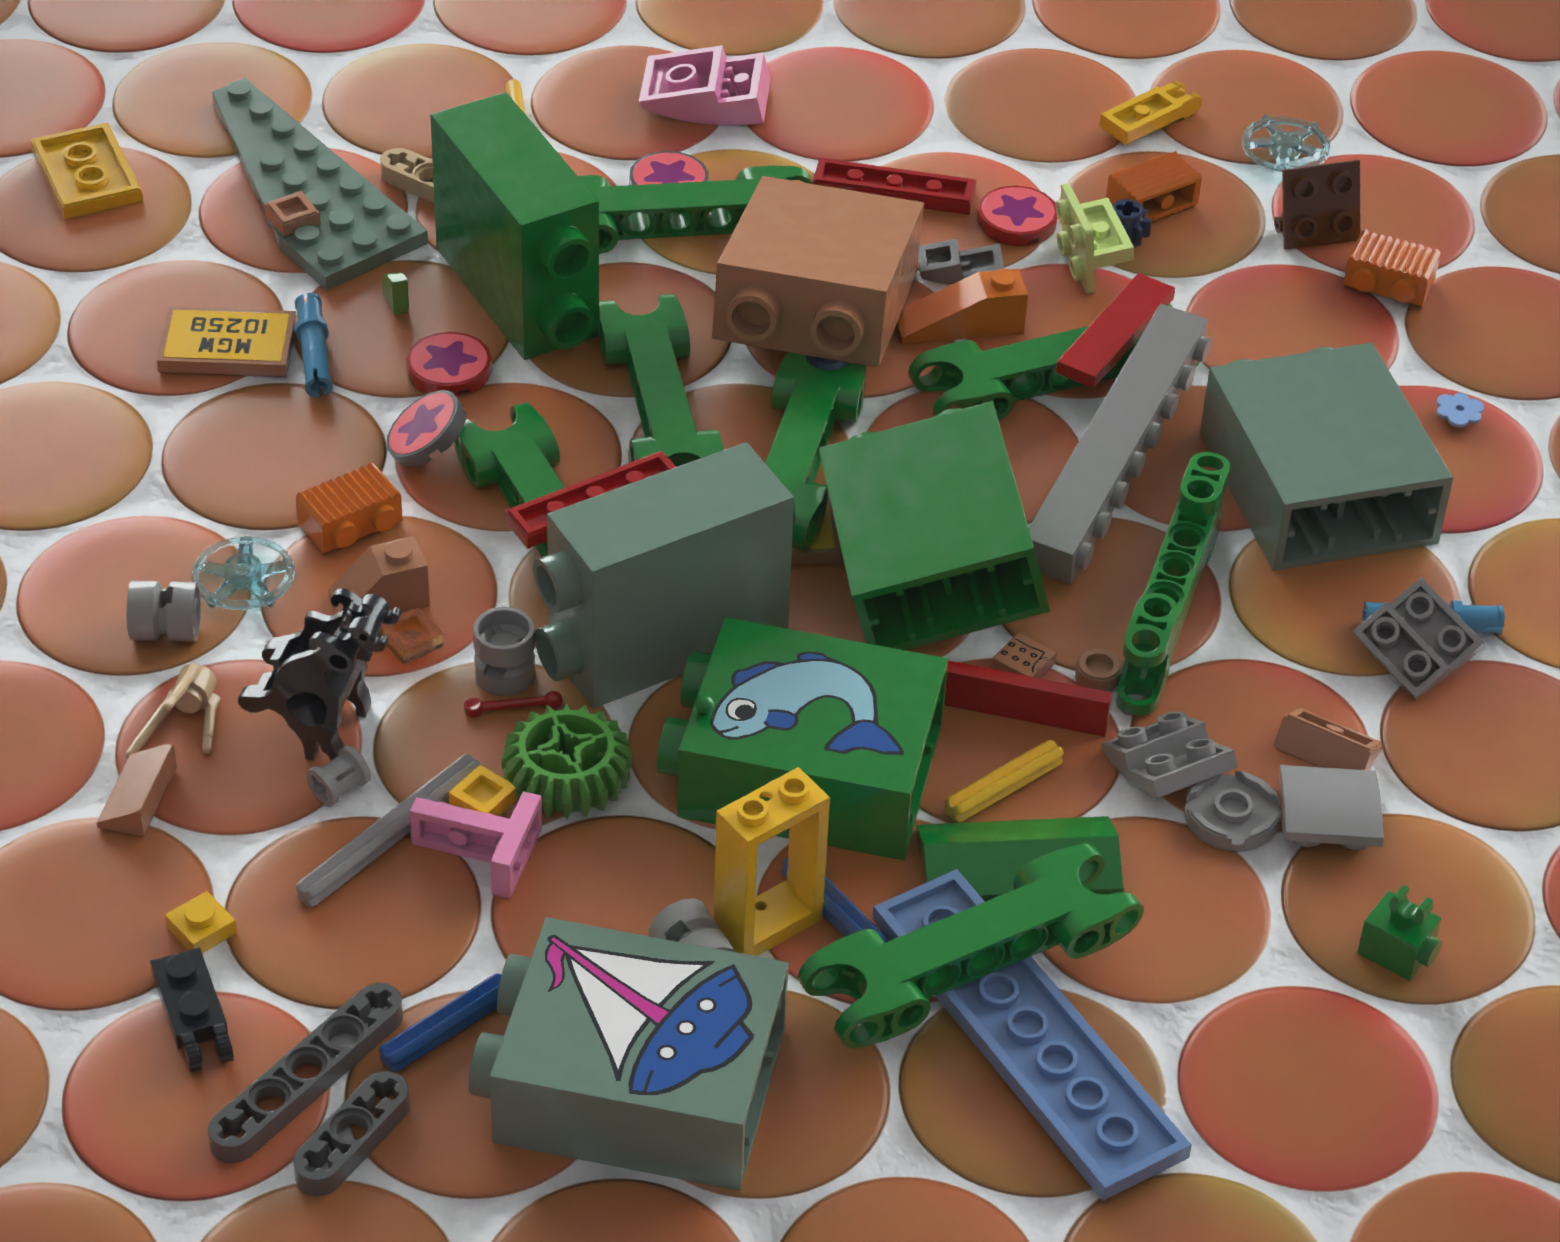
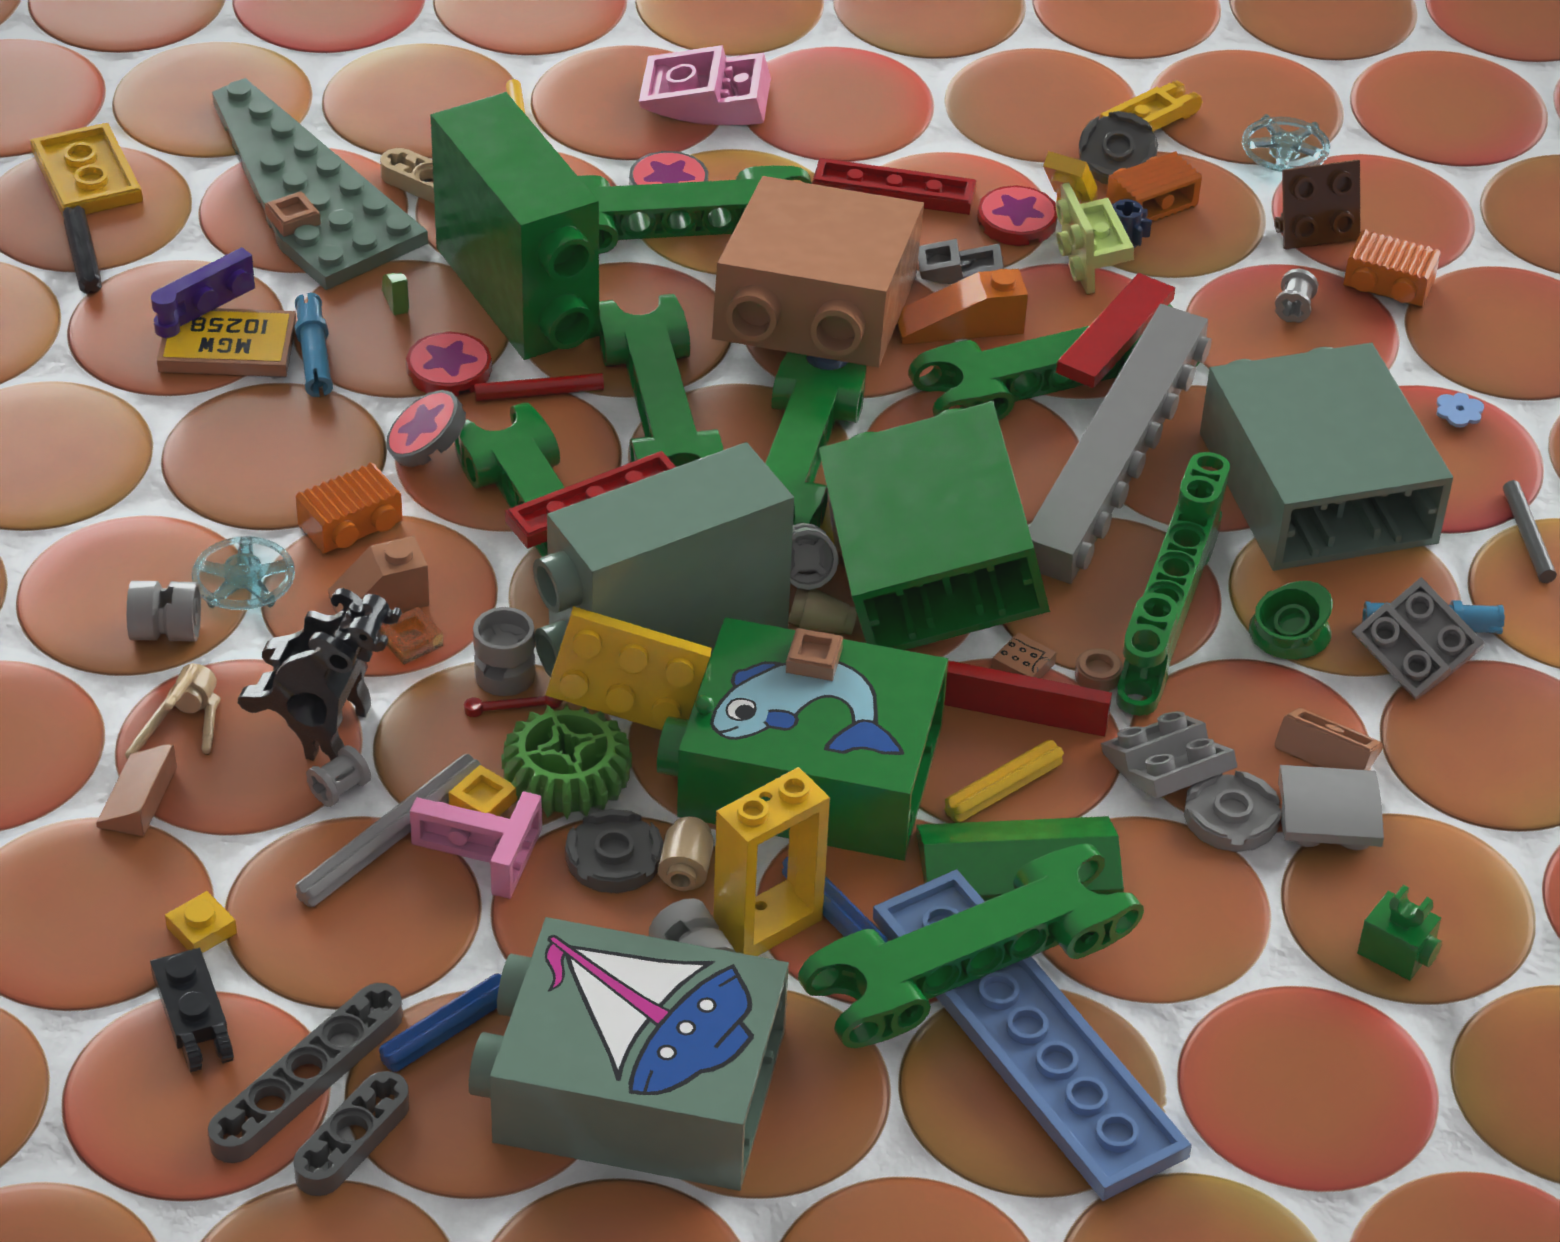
(82, 249): none -> black axle
(202, 291): none -> dark purple plate
(538, 386): none -> red bar
(613, 851): none -> dark grey tile
(627, 669): none -> yellow plate
(686, 854): none -> tan brick
(812, 558): none -> light grey wheel
(814, 654): none -> nougat tile
(821, 612): none -> tan cone
(1065, 169): none -> yellow hinge
(1116, 143): none -> dark grey tile
(1293, 620): none -> green piece
(1295, 299): none -> light grey bush
(1529, 531): none -> dark grey bar

